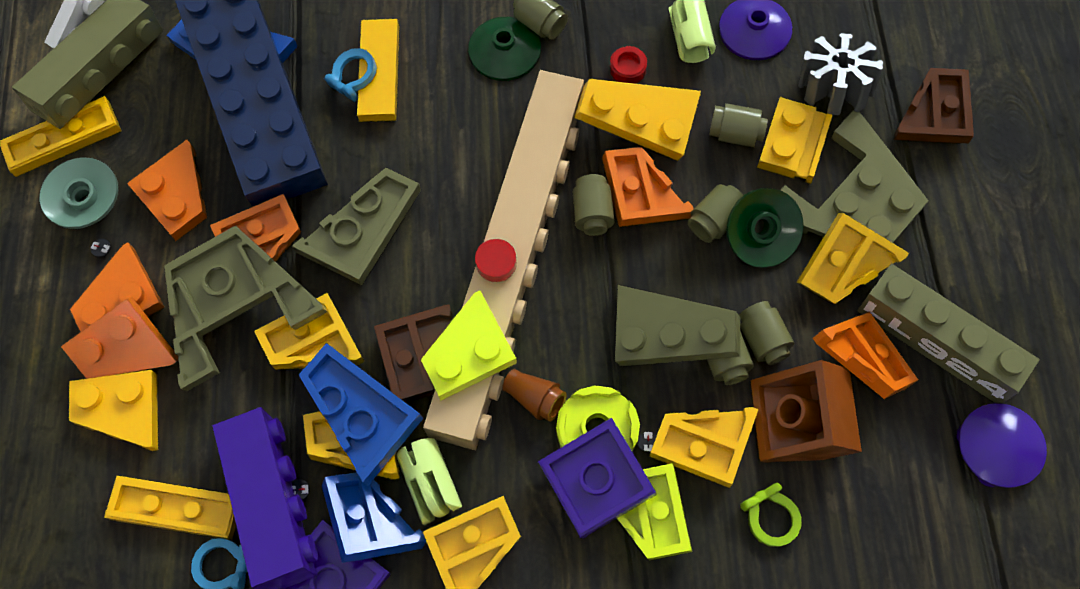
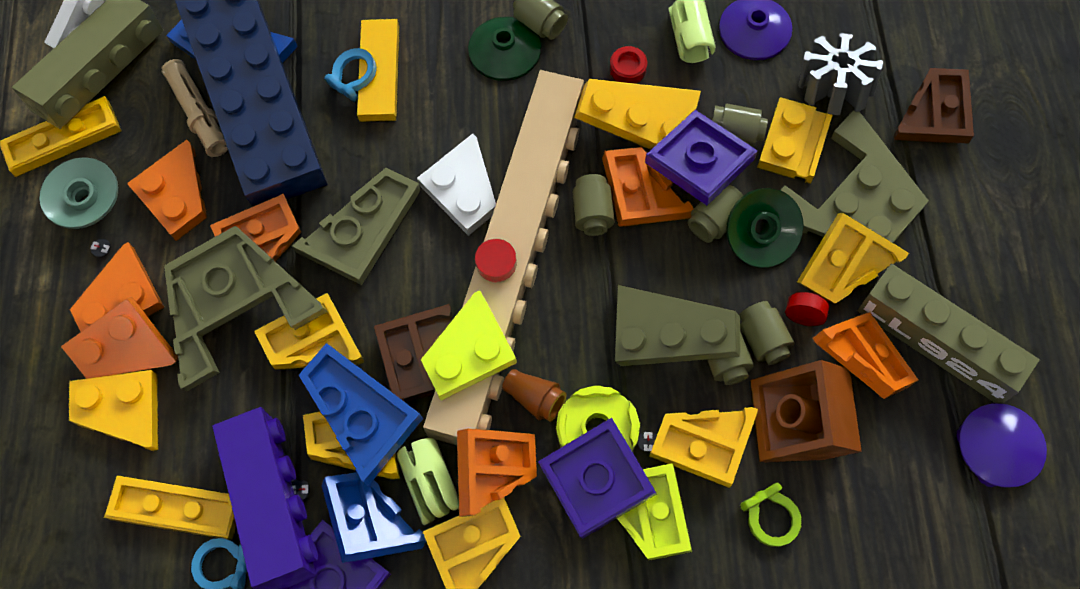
(200, 118): none -> tan pin
(461, 185): none -> white wing
(492, 466): none -> orange wing
(701, 157): none -> dark purple tile
(807, 309): none -> red tile

